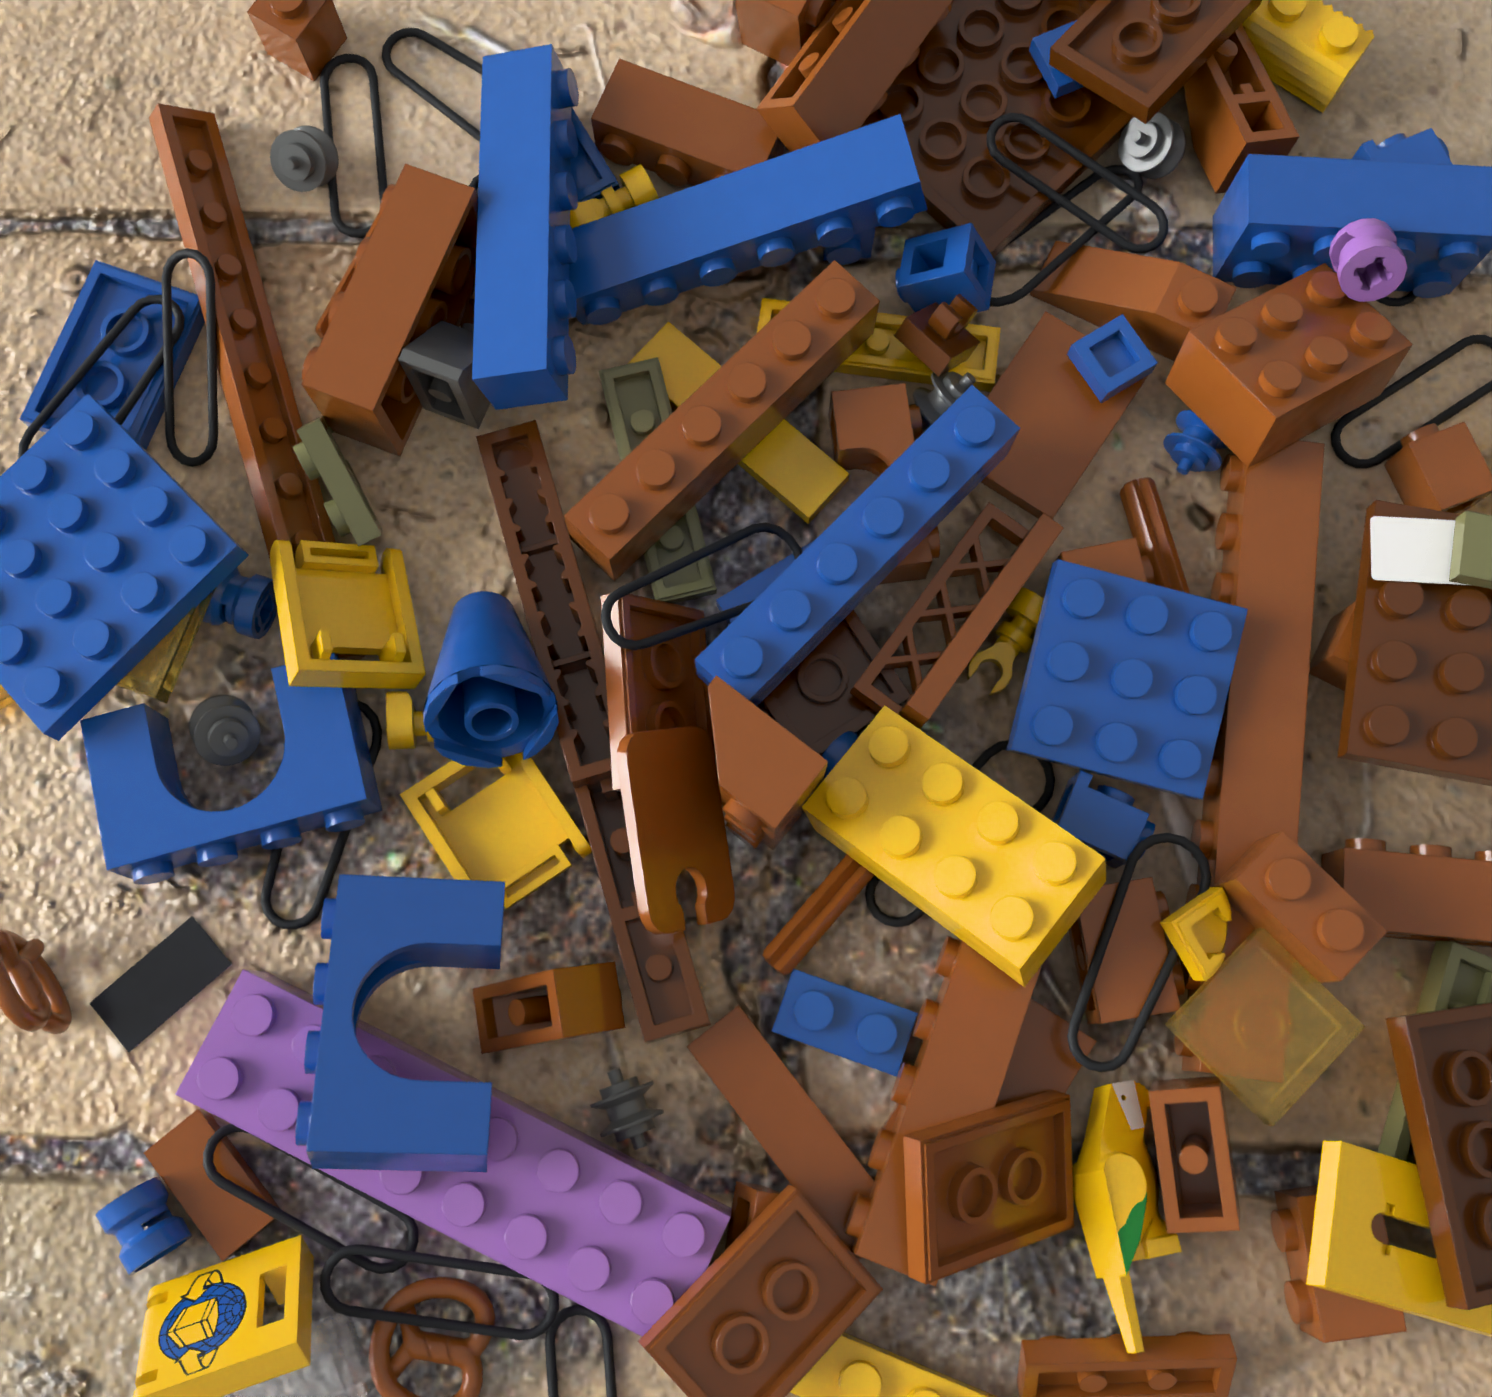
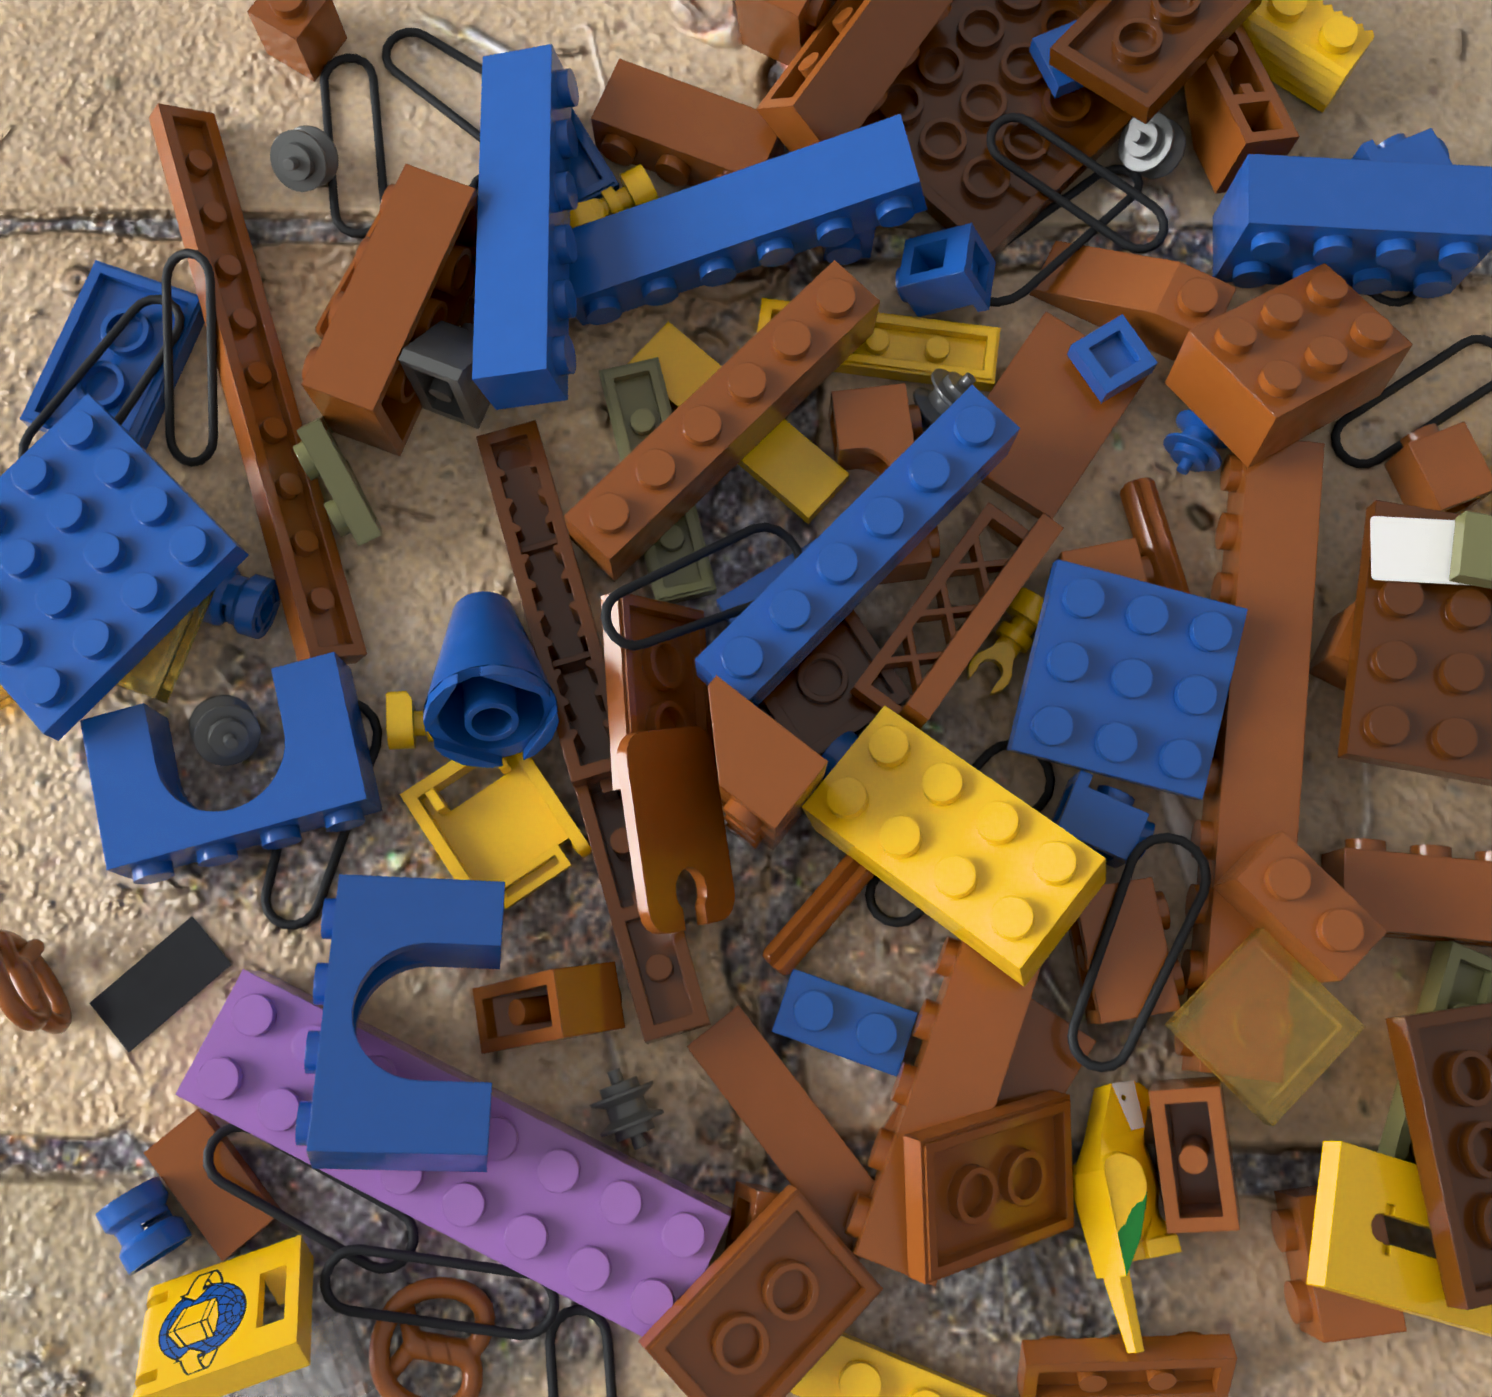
(345, 608): yellow container -> none
(939, 334): reddish brown tile -> none
(1200, 932): yellow tile -> none
(1354, 260): medium lavender wheel -> none

